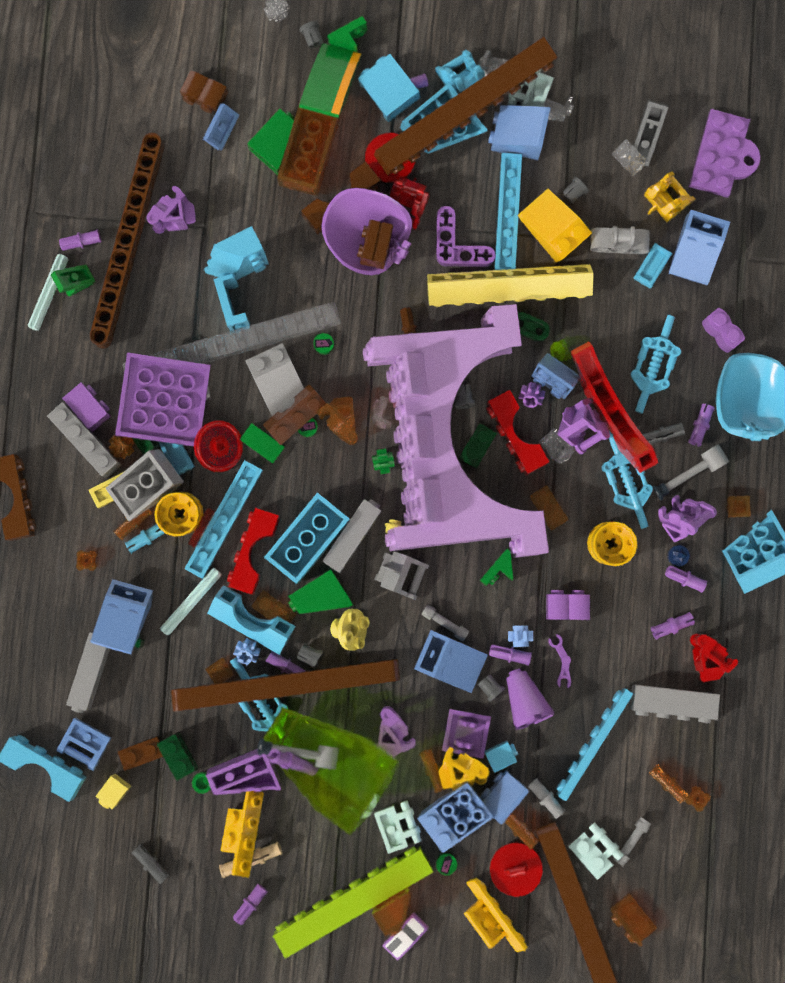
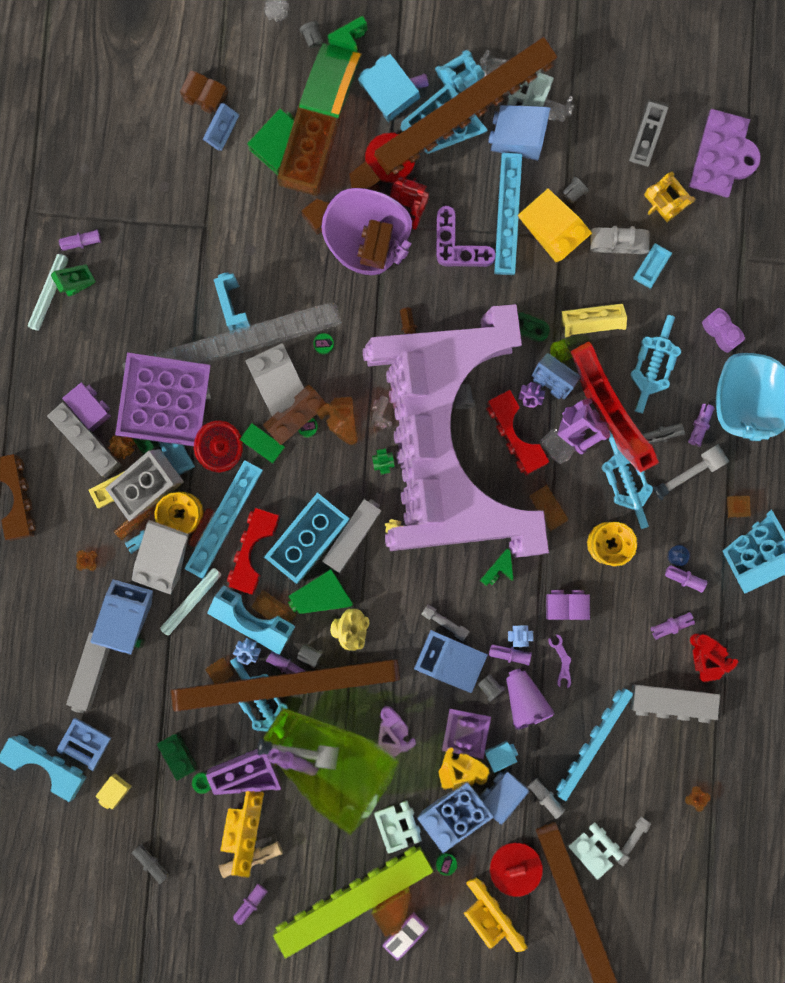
(125, 230): reddish brown beam -> none
(140, 753): reddish brown plate -> none
(160, 557): none -> light grey slope
(172, 213): medium lavender piece -> none
(237, 255): medium azure wedge -> none
(394, 571): light grey piece -> none
(432, 769): clear orange pin -> none
(477, 446): dark green plate -> none
(510, 285): light yellow brick -> none
(521, 831): clear orange pin -> none
(594, 319): none -> light yellow container
(629, 157): clear bracket -> none
(633, 919): clear orange bracket -> none
(669, 784): clear orange pin -> none
(685, 517): medium lavender piece -> none
(699, 247): medium blue slope -> none

